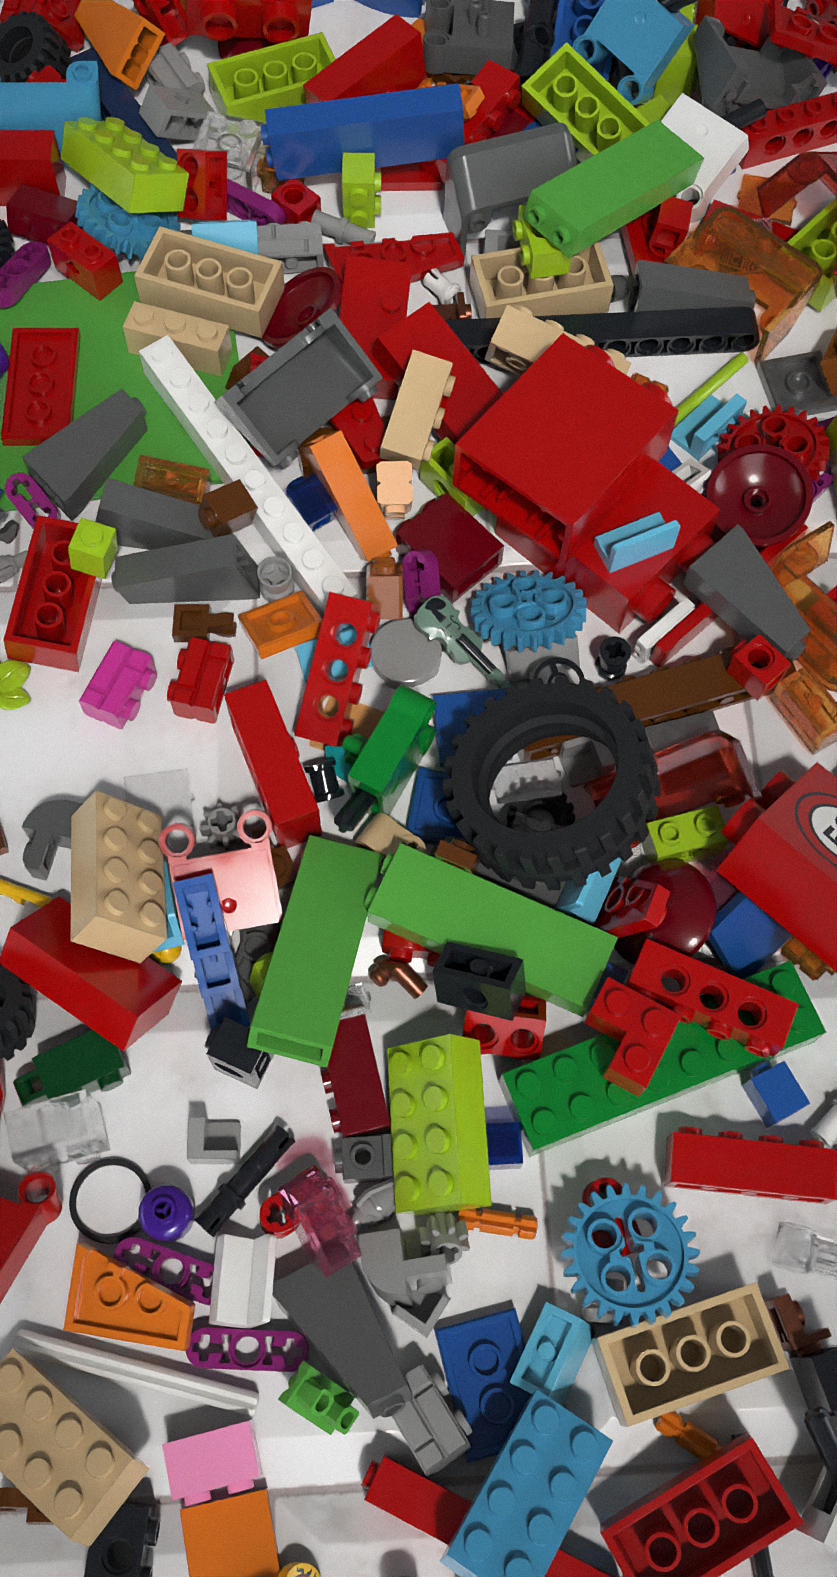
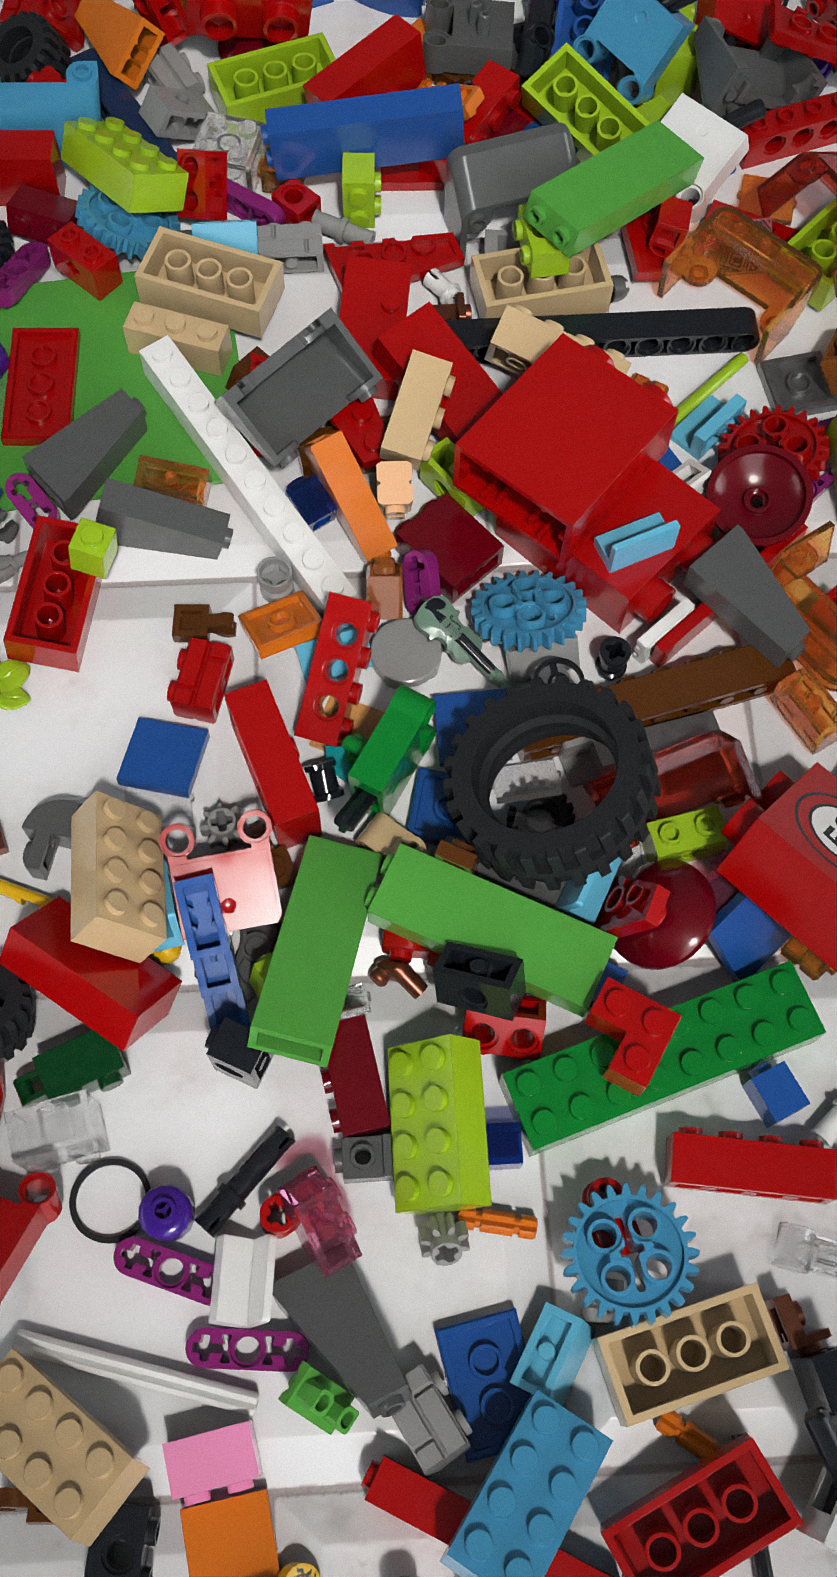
(118, 685): dark pink brick -> none
(124, 1304): orange wing -> none
(163, 757): none -> blue tile
(188, 573): dark grey slope -> none
(213, 1142): light grey panel -> none
(227, 509): reddish brown brick -> none
(303, 302): dark red dish -> none
(375, 1205): light grey piece -> none
(393, 1275): light grey brick -> none
(425, 1311): light grey panel -> none
(677, 287): dark grey slope -> none
(757, 680): red brick -> none
(771, 1012): red brick -> none

